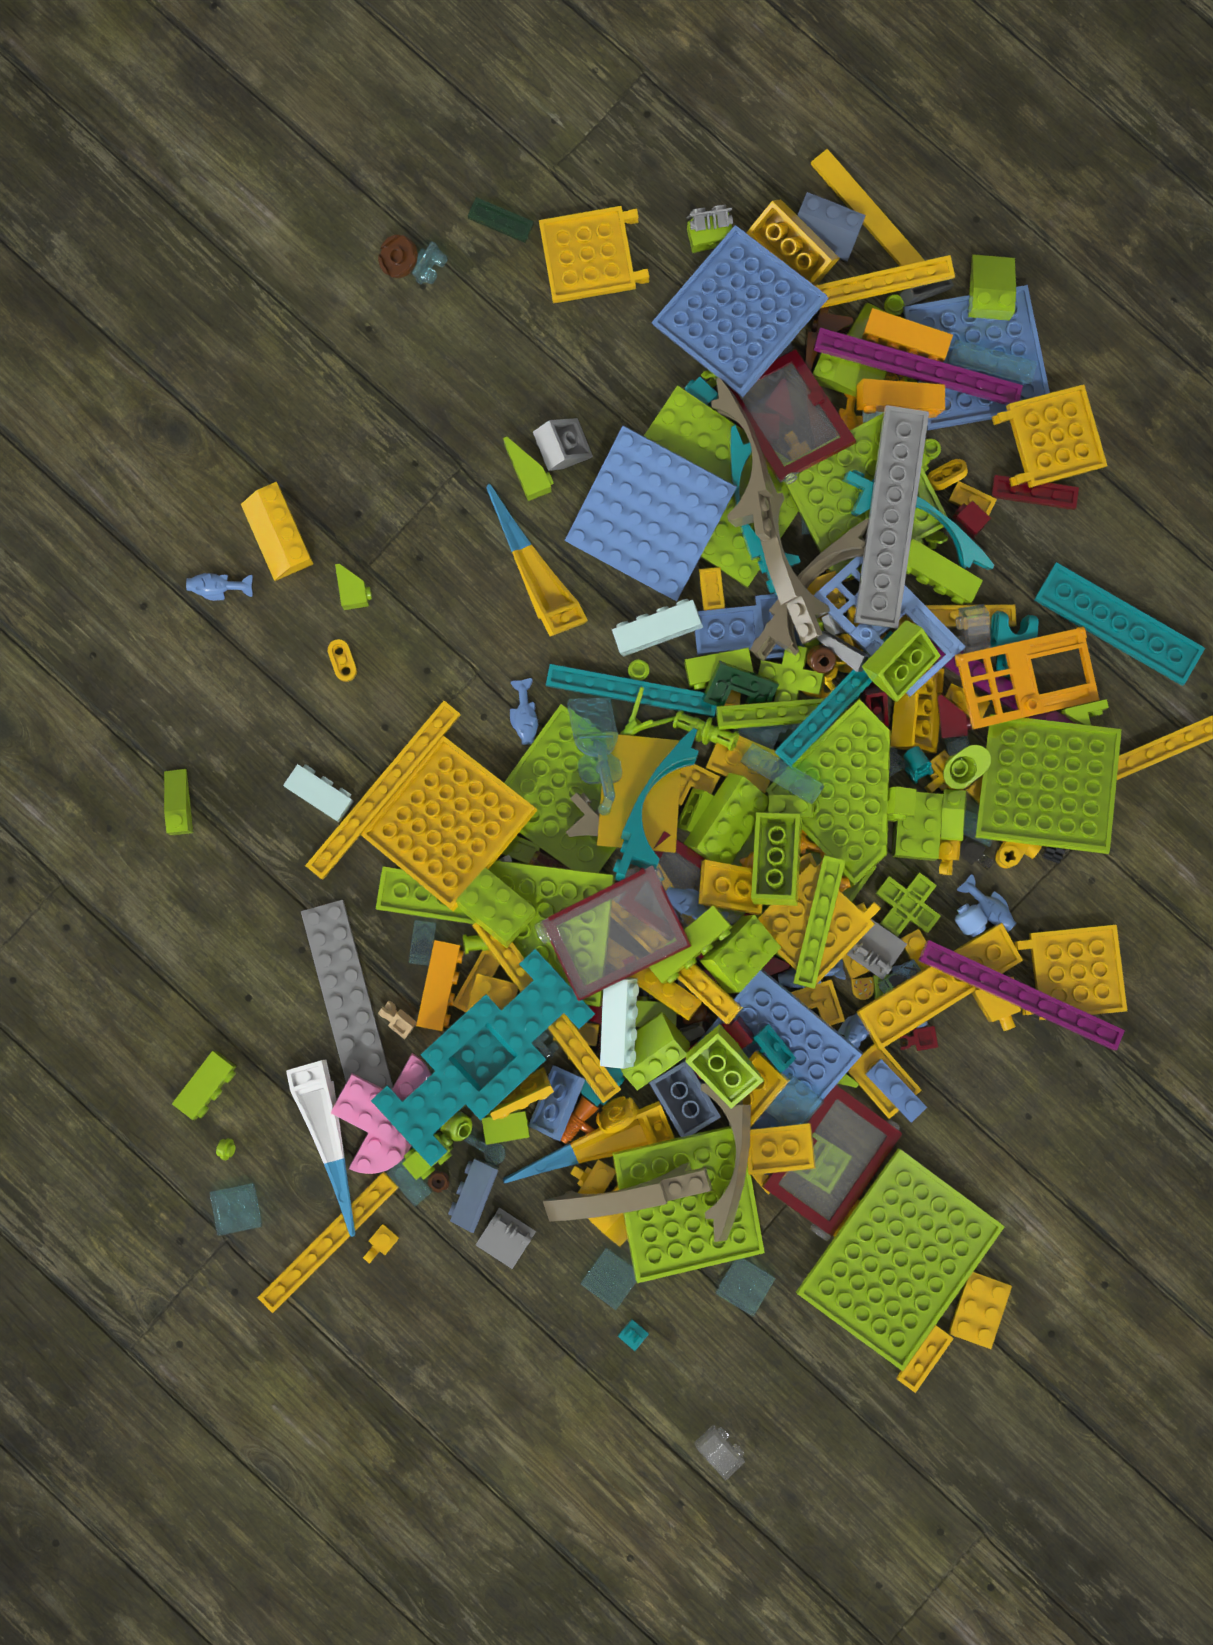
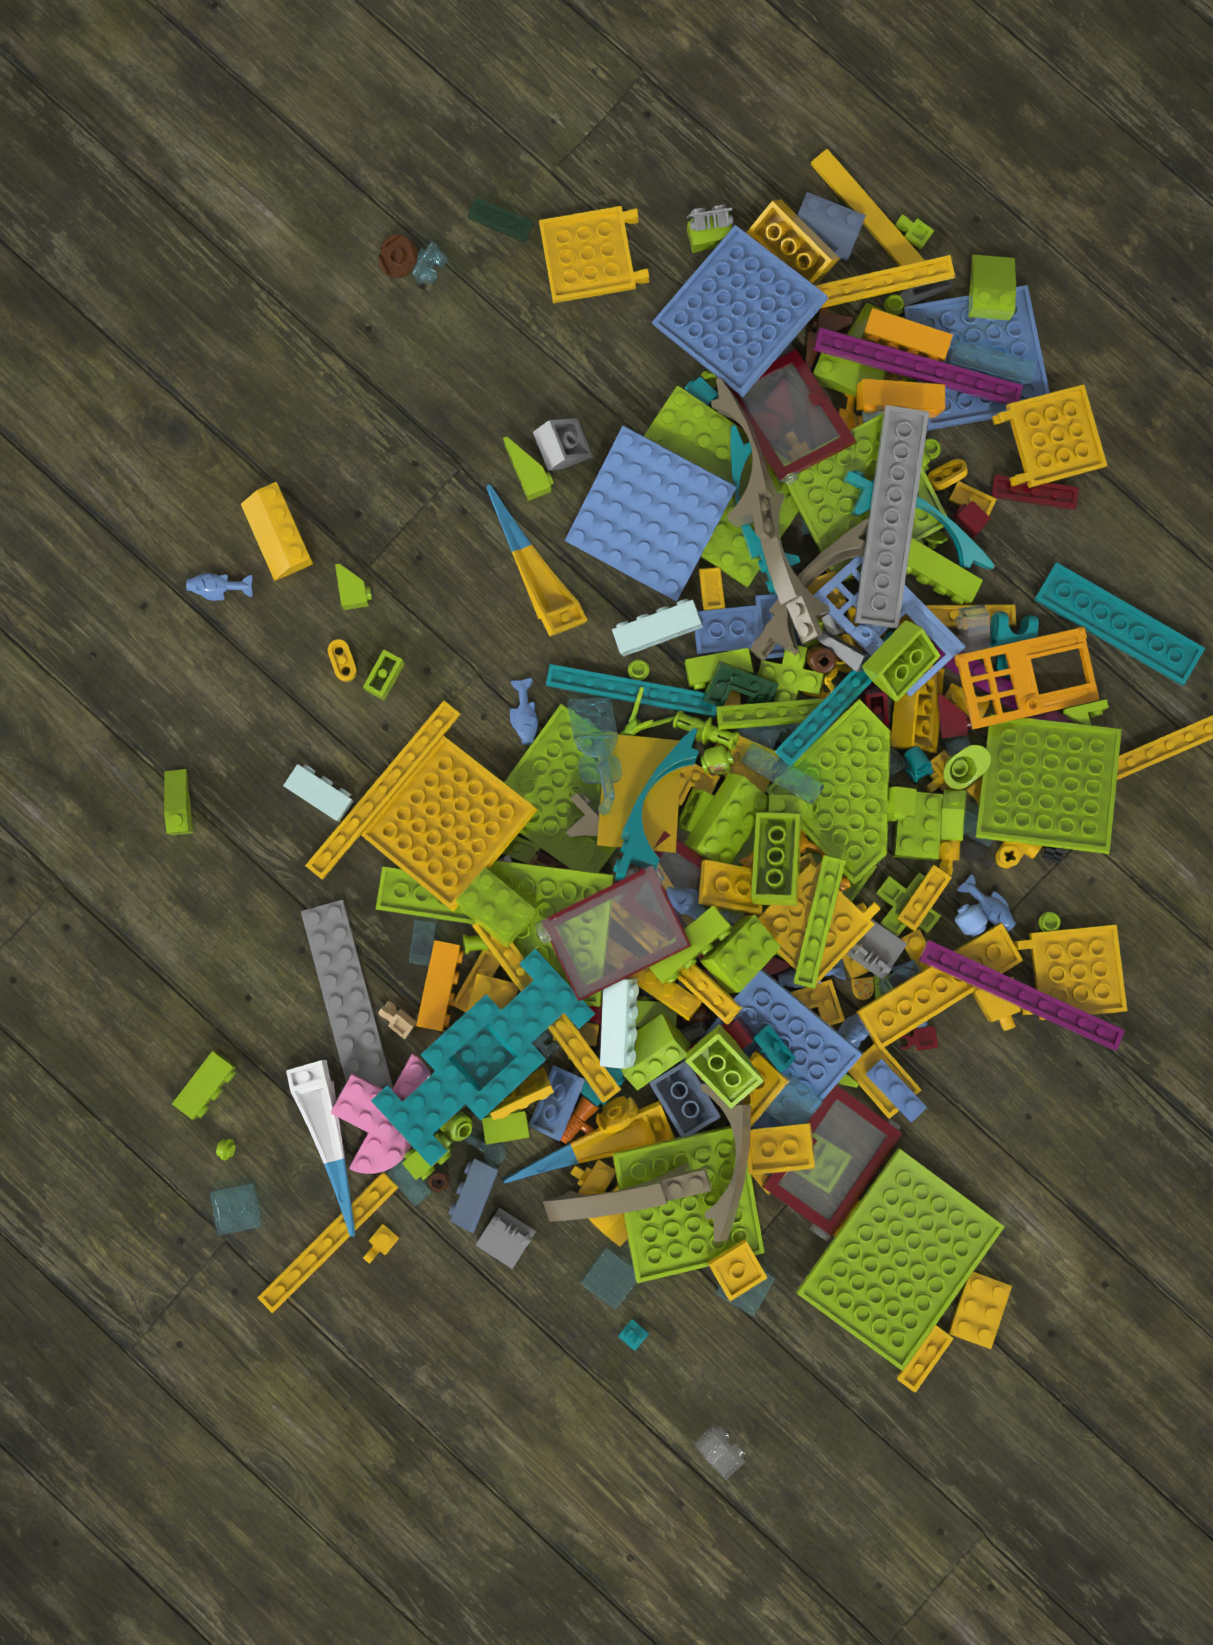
(384, 675): none -> lime brick
(717, 760): none -> lime head
(737, 1270): none -> yellow plate
(917, 232): none -> lime plate
(924, 898): none -> yellow plate
(1049, 922): none -> lime plate

